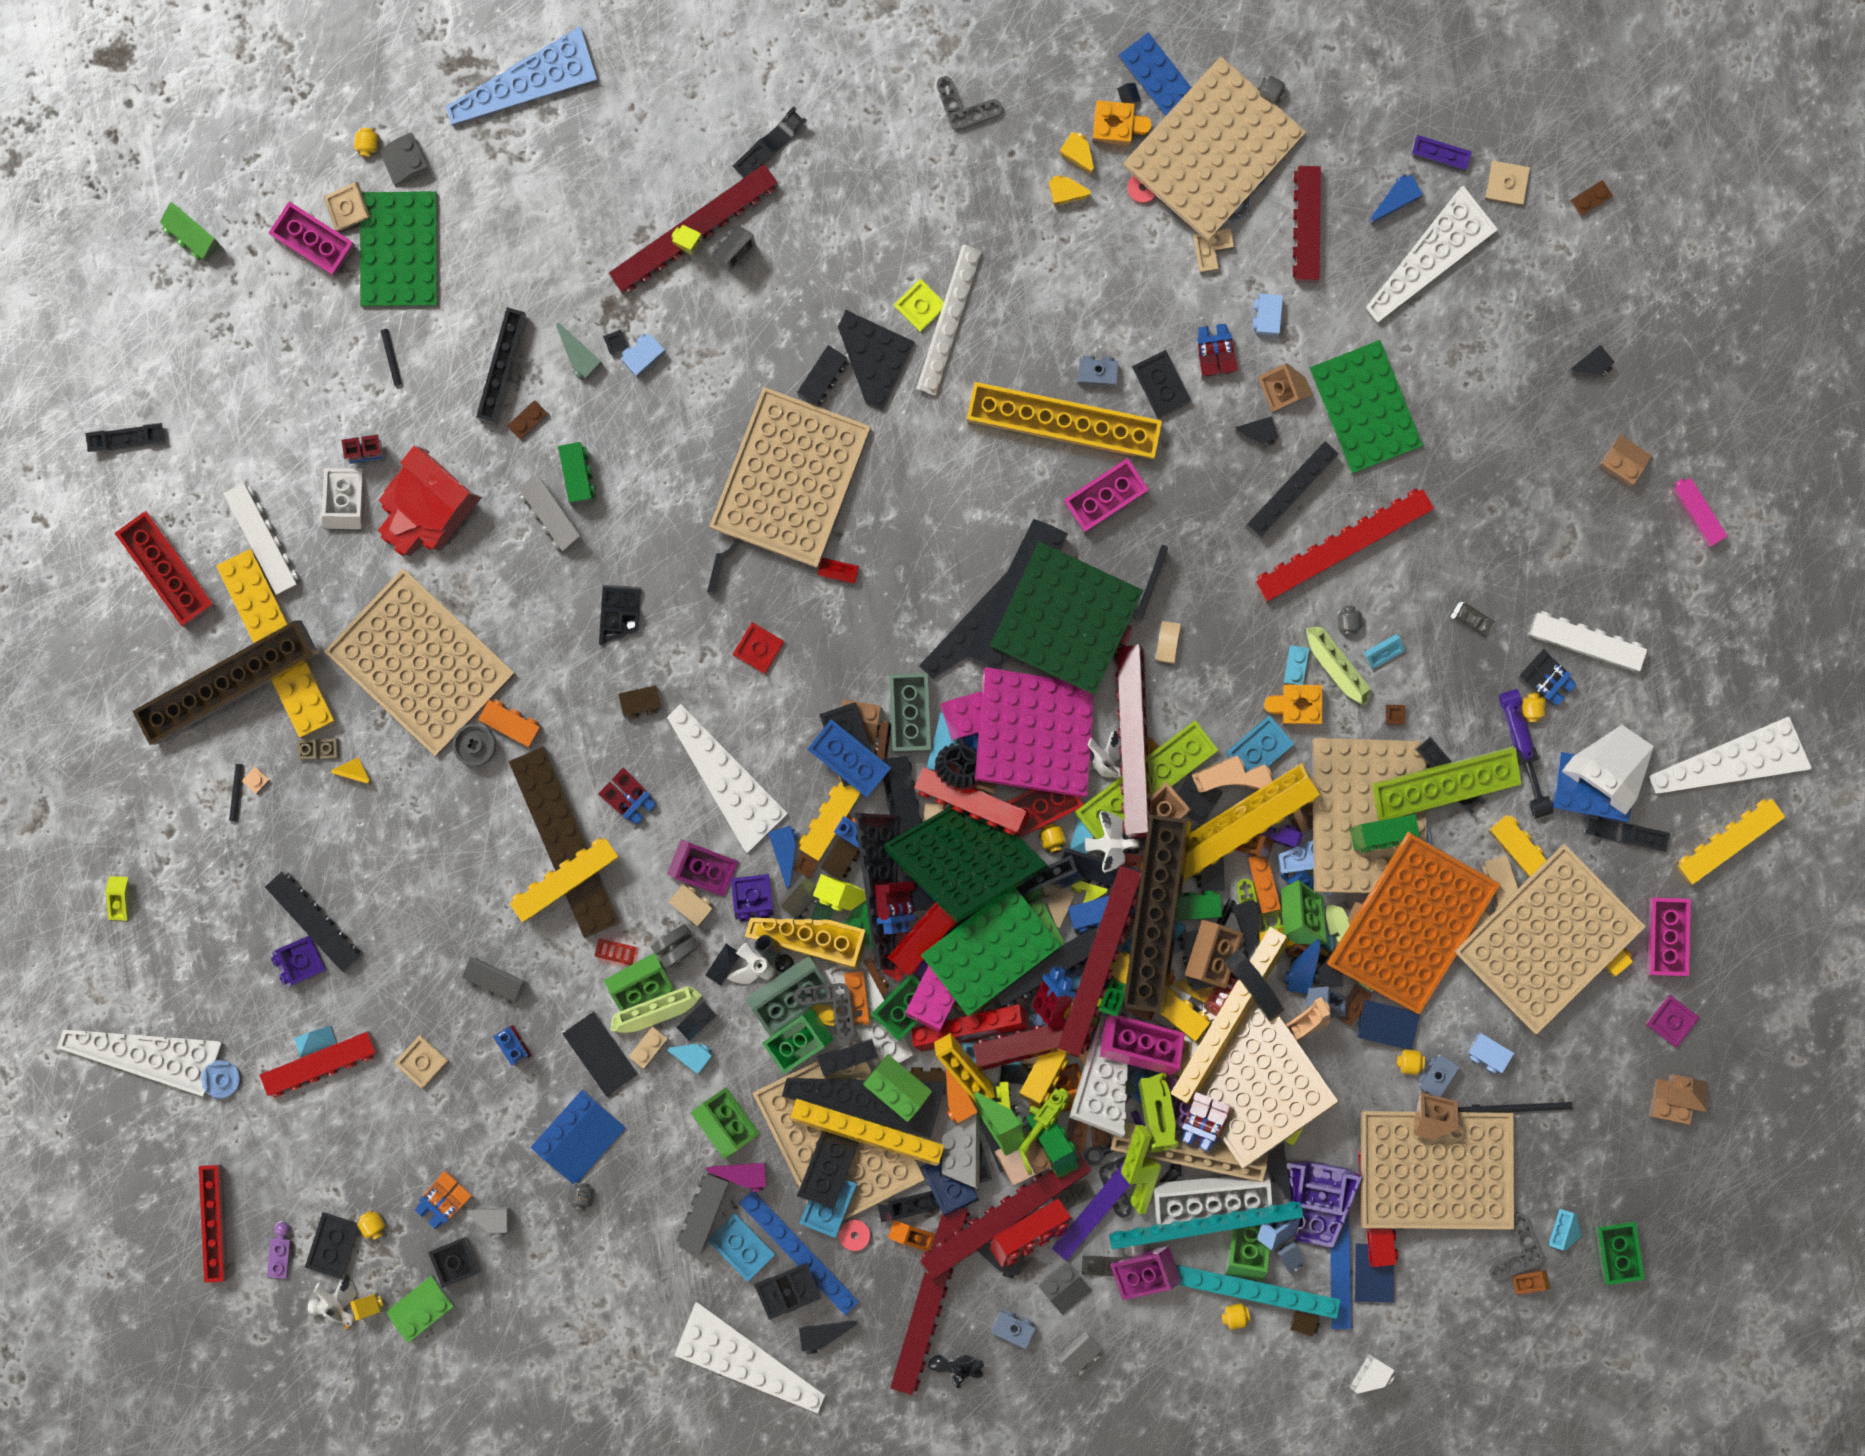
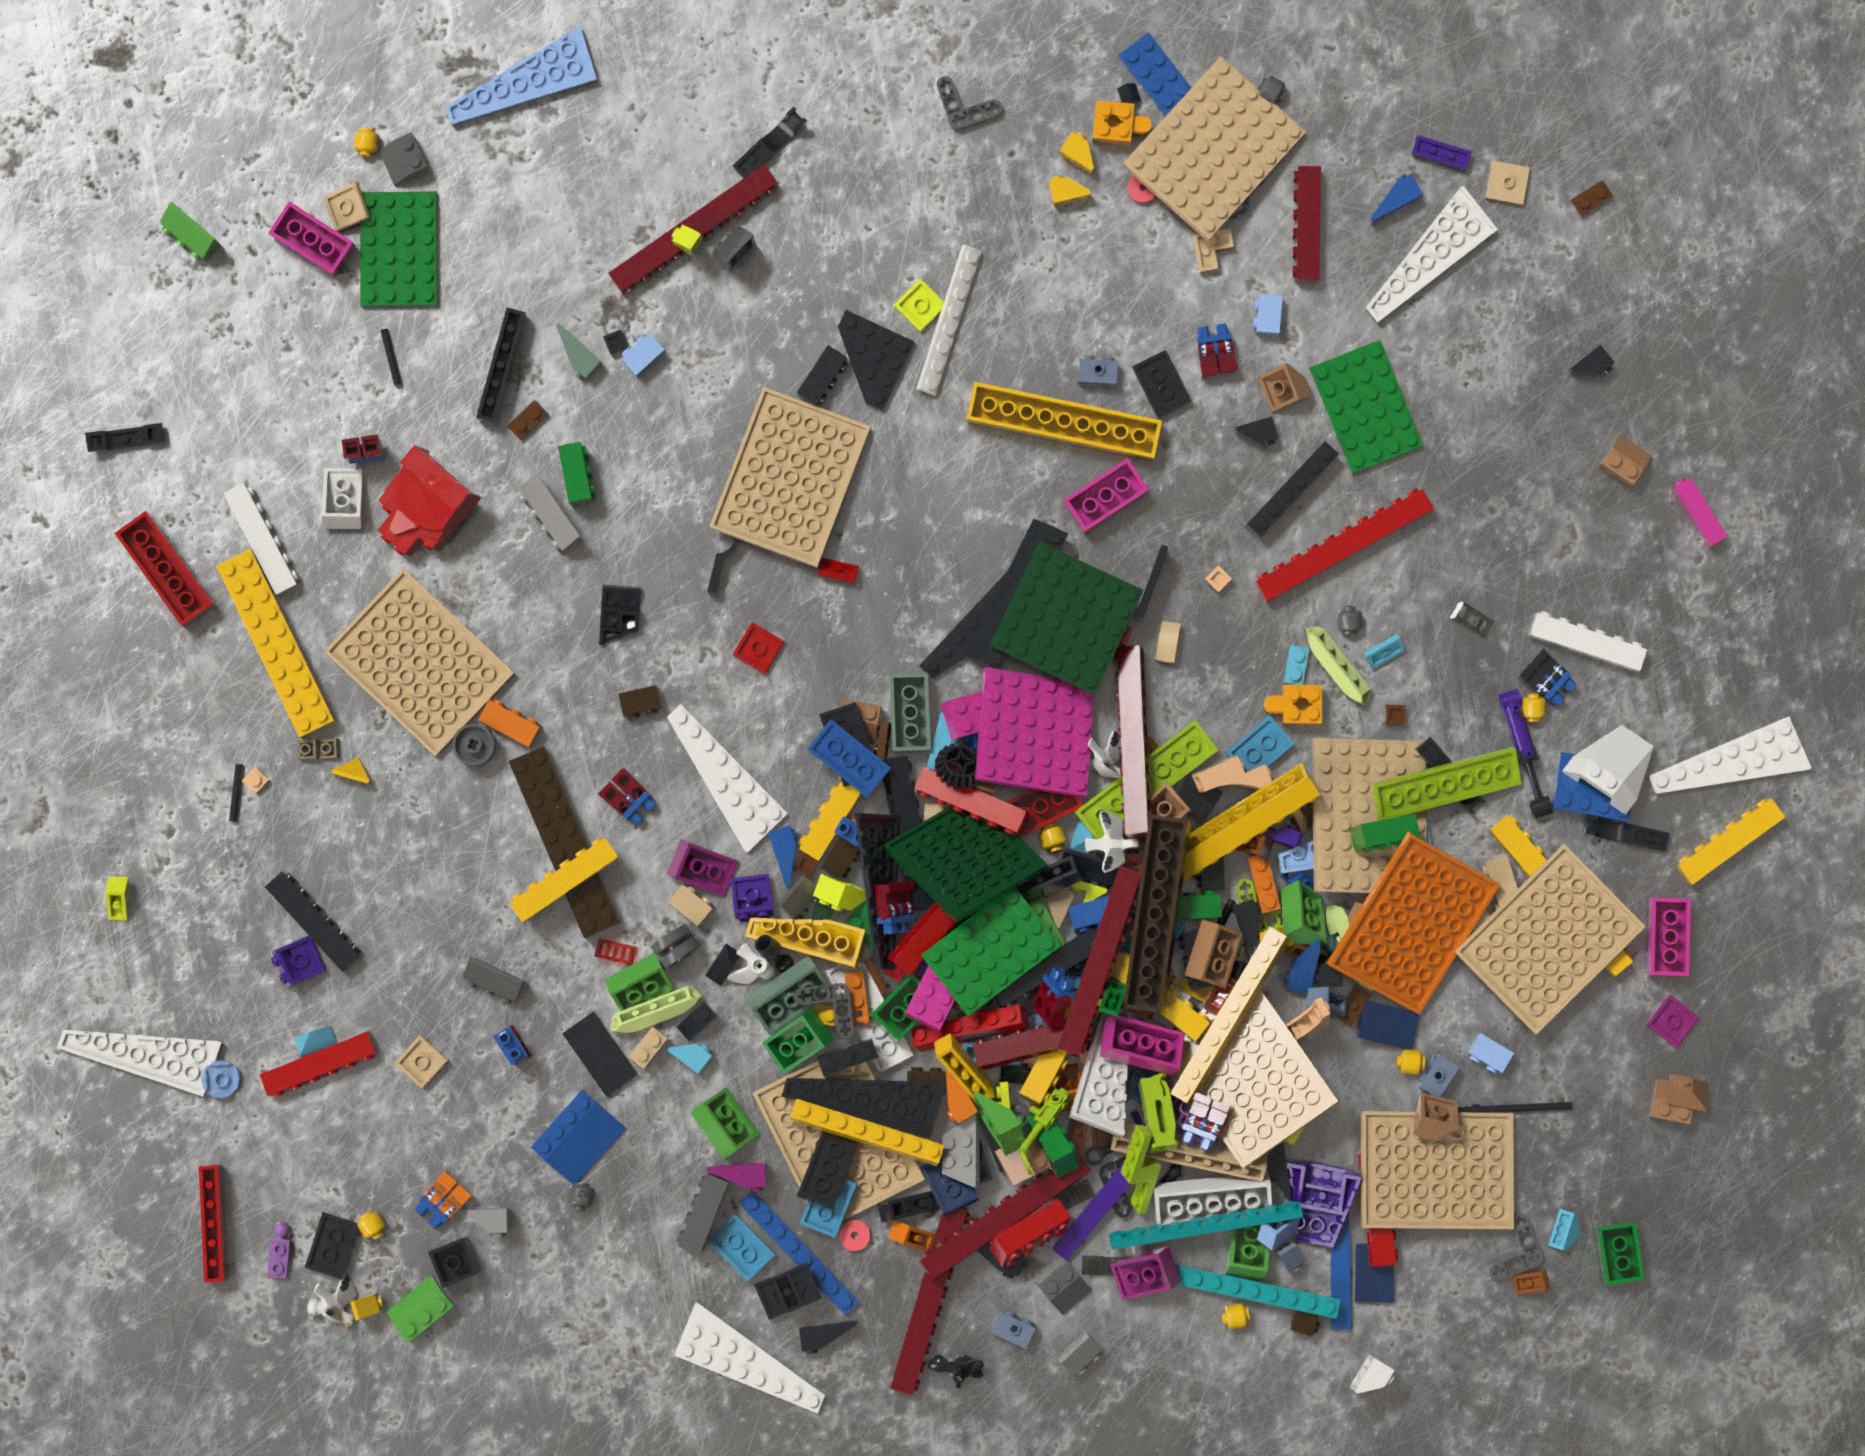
(225, 682): dark brown brick -> none
(897, 1087): bright green slope -> none
(1218, 579): none -> light nougat plate
(1255, 985): black slope -> none

